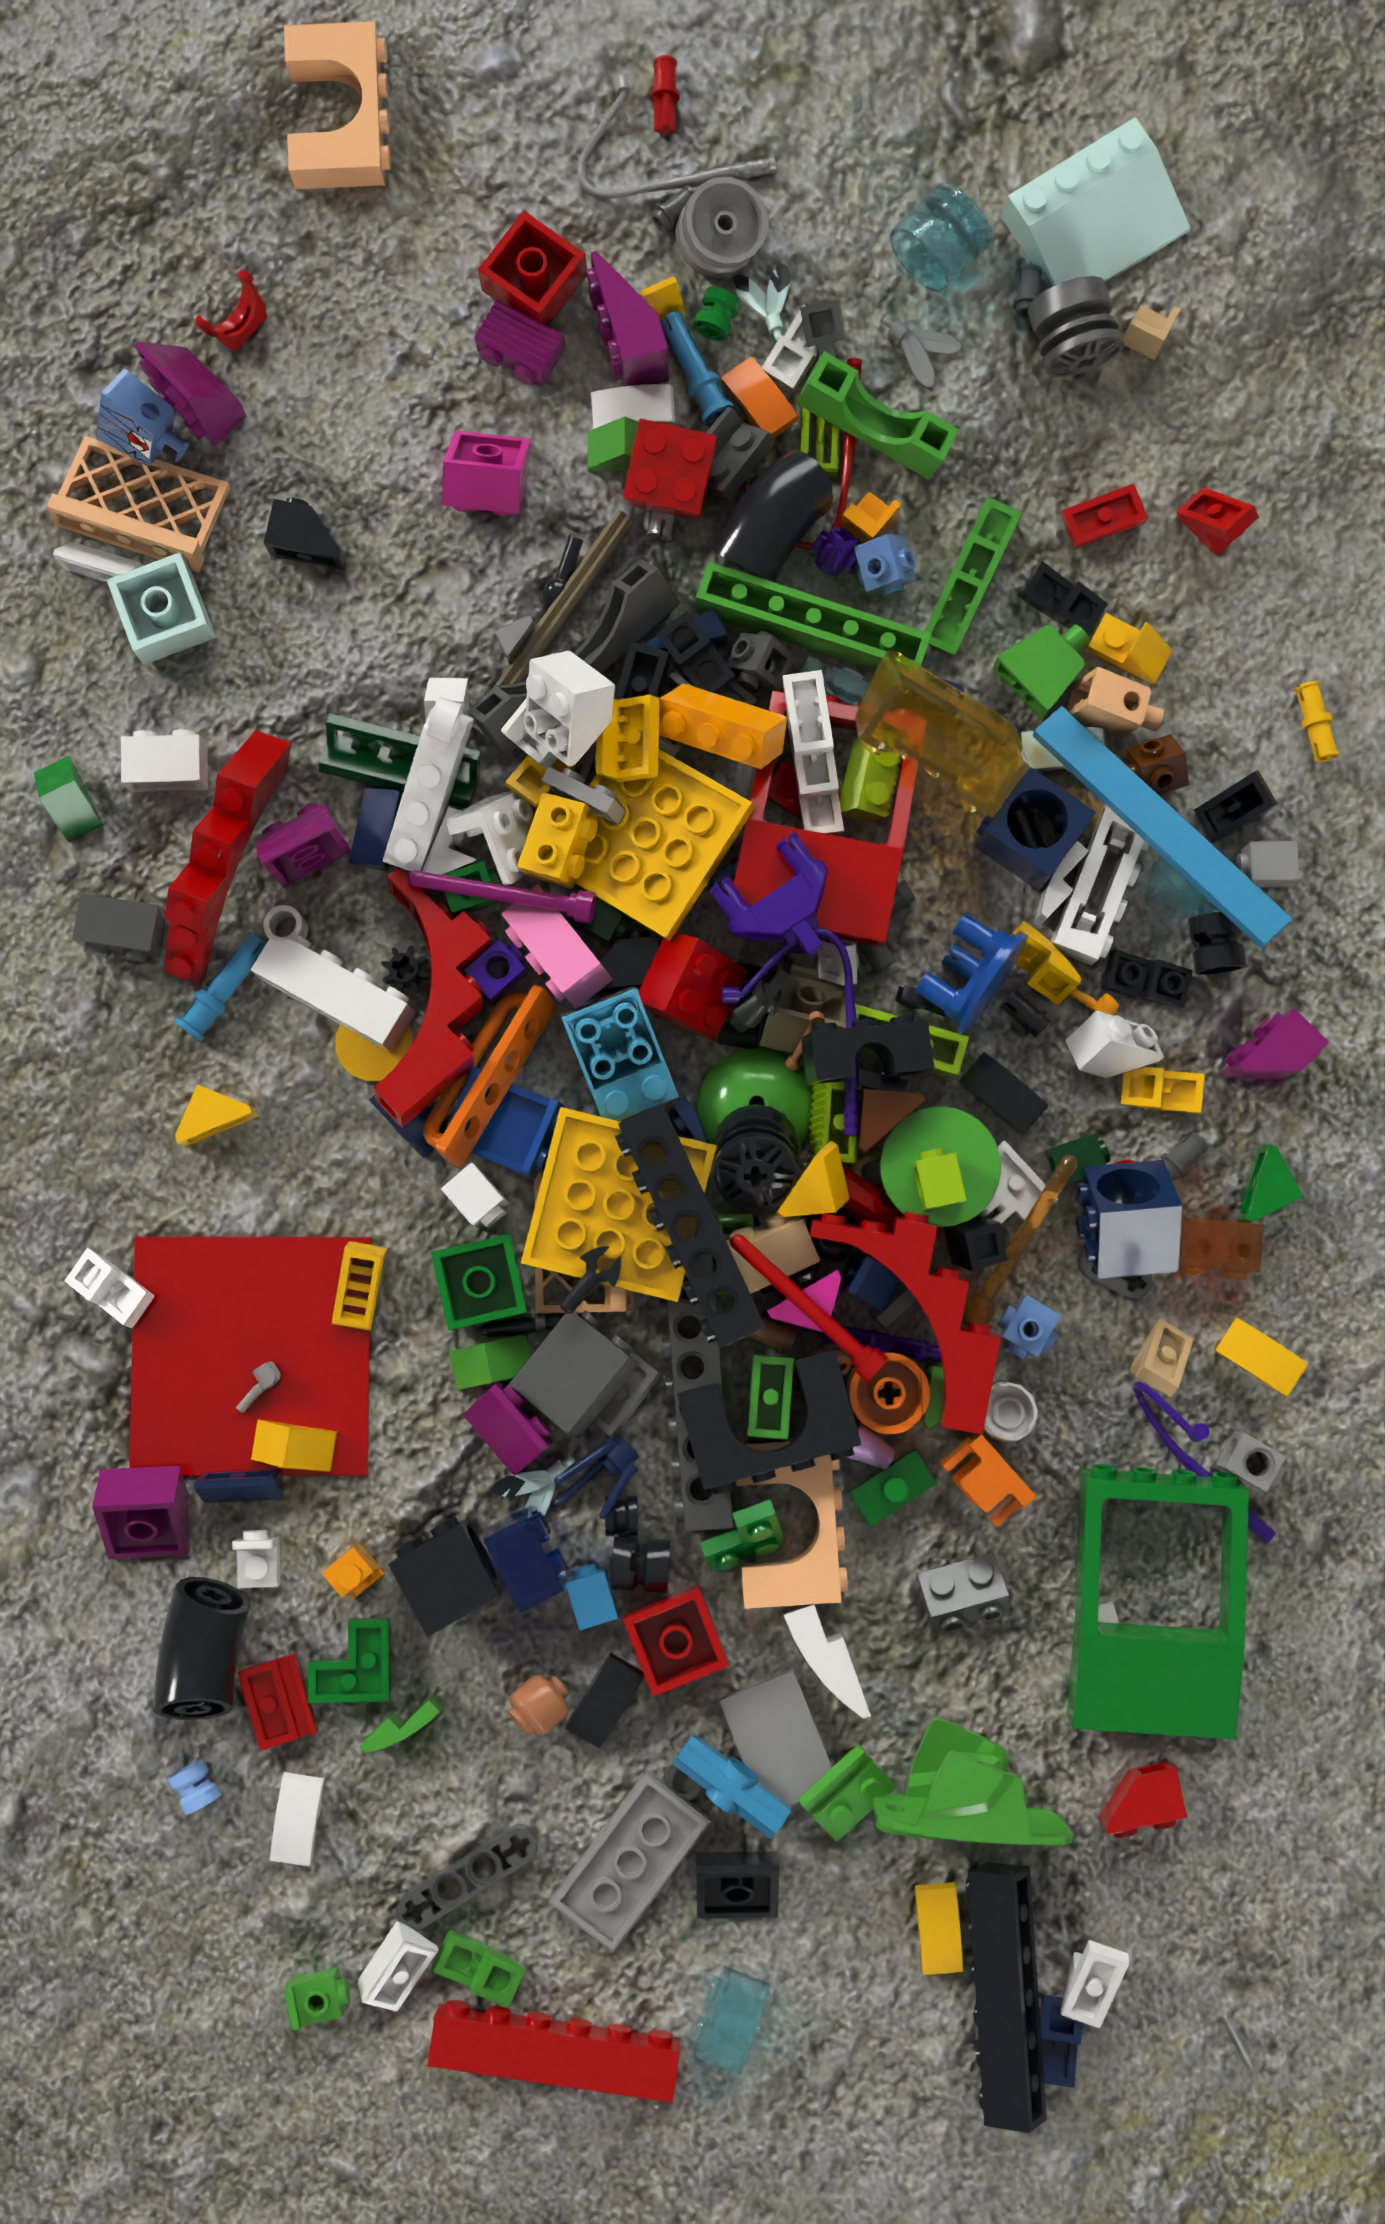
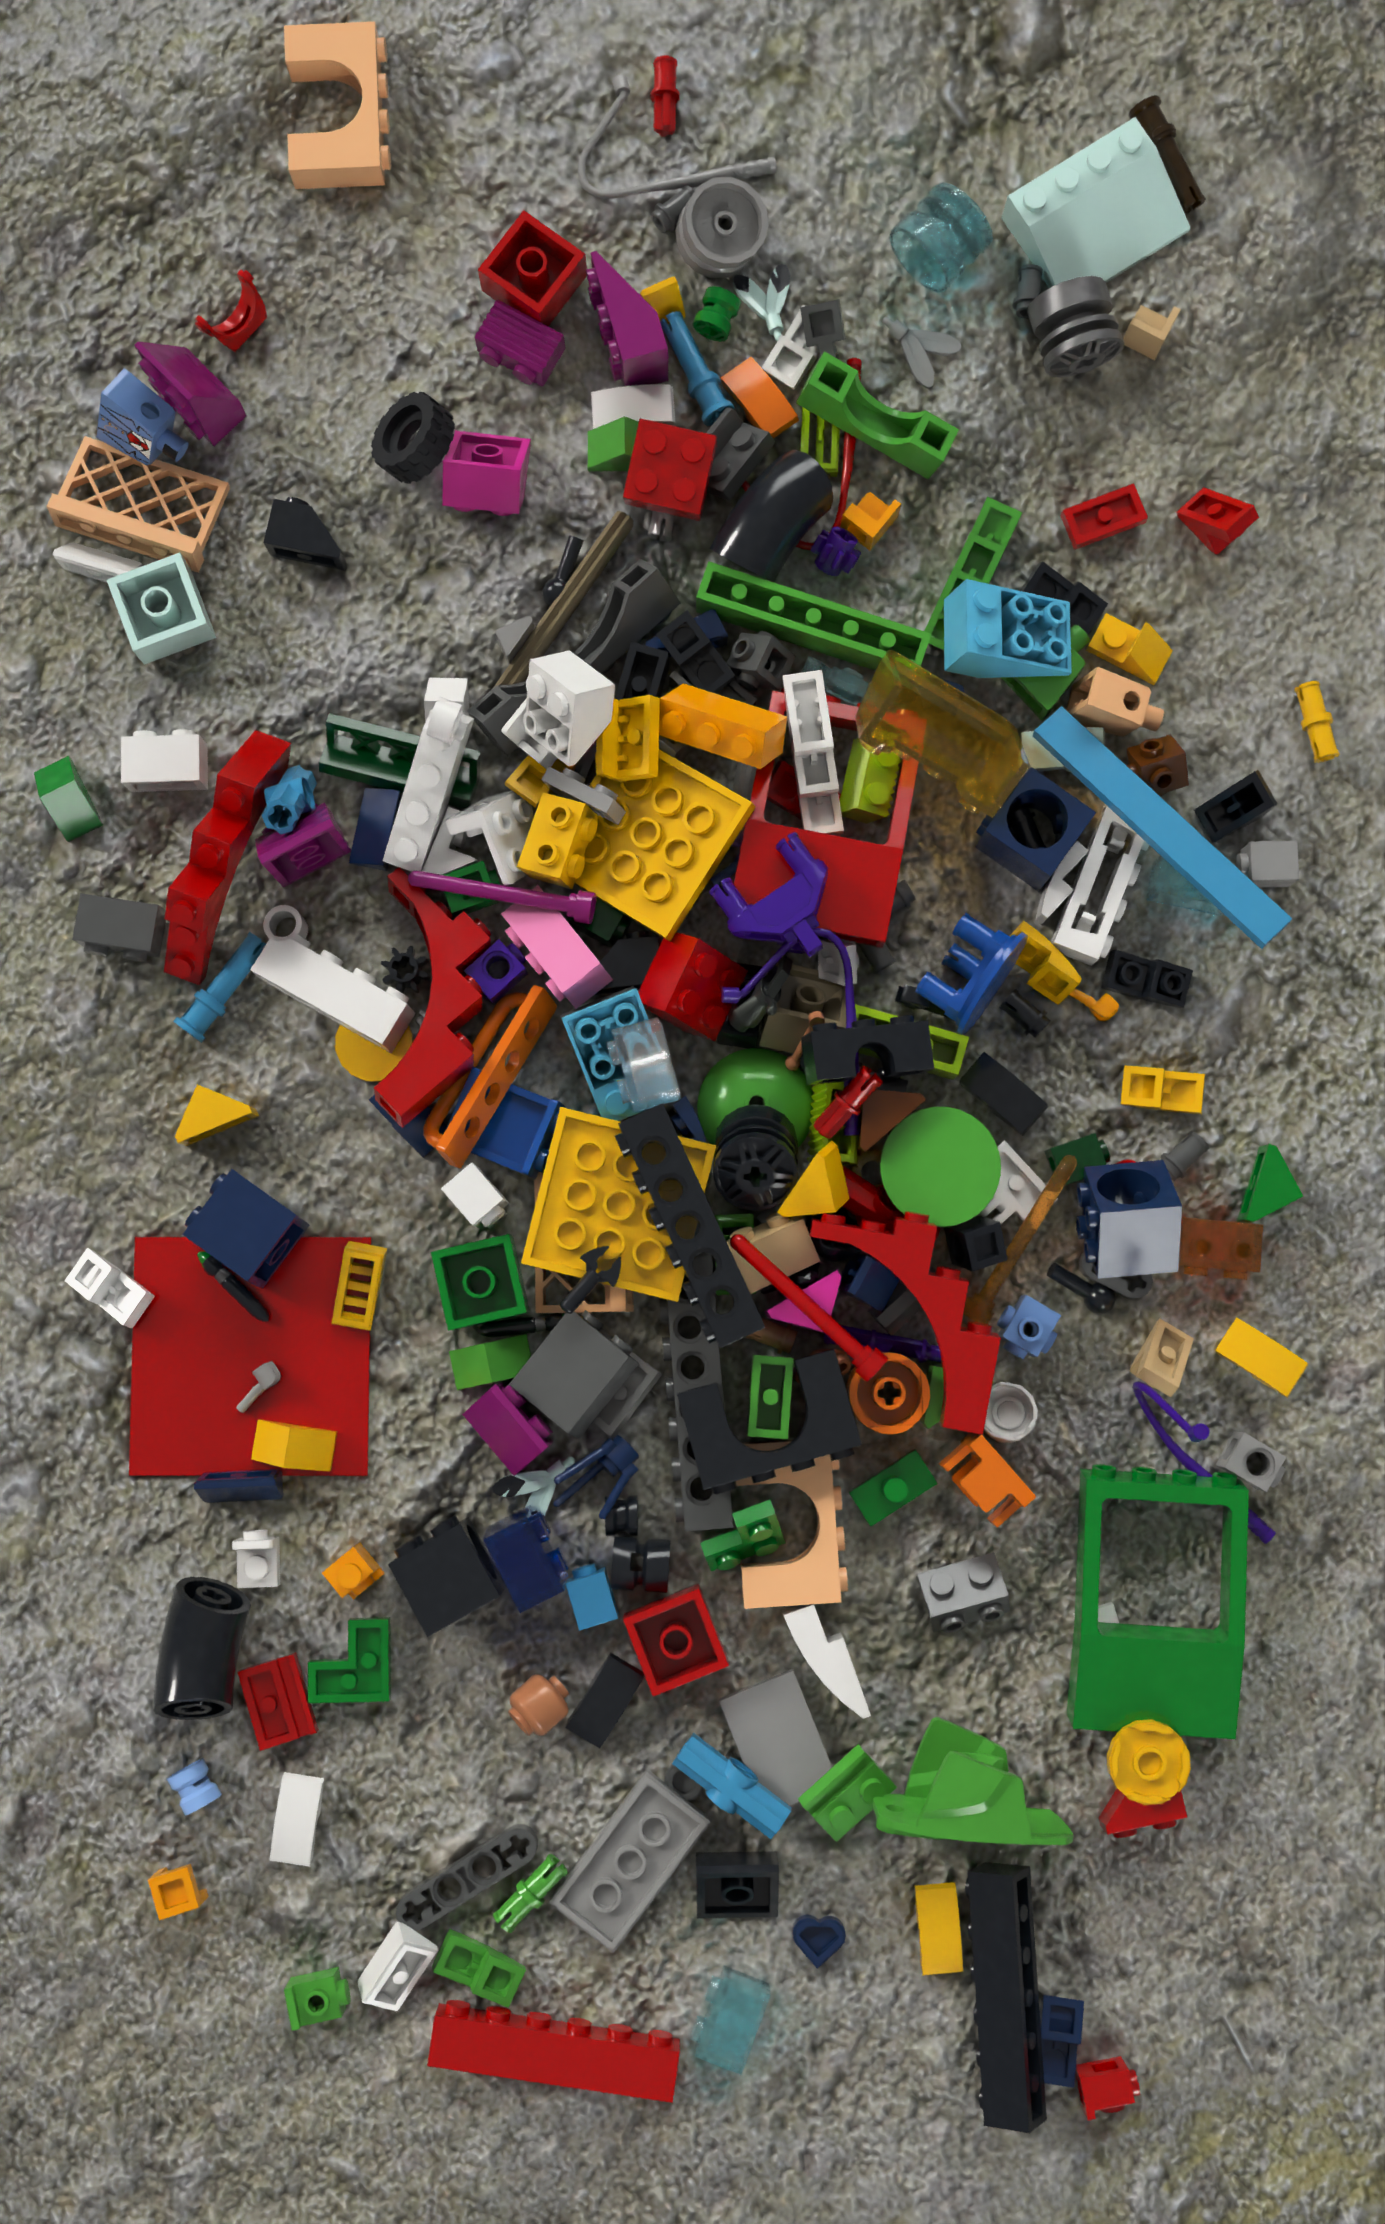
(142, 1512): magenta slope -> none
(175, 1891): none -> light orange panel
(233, 1286): none -> black piece
(244, 1228): none -> dark blue brick
(289, 799): none -> dark azure piece
(395, 1729): bright green slope -> none
(427, 447): none -> black tyre
(530, 1893): none -> bright green pin
(644, 1065): none -> clear brick
(818, 1937): none -> dark blue tile
(847, 1102): none -> red axle
(873, 1448): lavender cone -> none
(885, 565): medium blue brick -> none
(938, 1179): lime brick -> none
(1005, 633): none -> medium azure slope
(1093, 1983): white slope -> none
(1096, 1296): none -> black bar
(1105, 2086): none -> red brick
(1113, 1045): white slope -> none
(1148, 1762): none -> yellow tile
(1162, 135): none -> dark brown pin
(1216, 944): black wheel -> none
(1280, 1048): magenta slope -> none

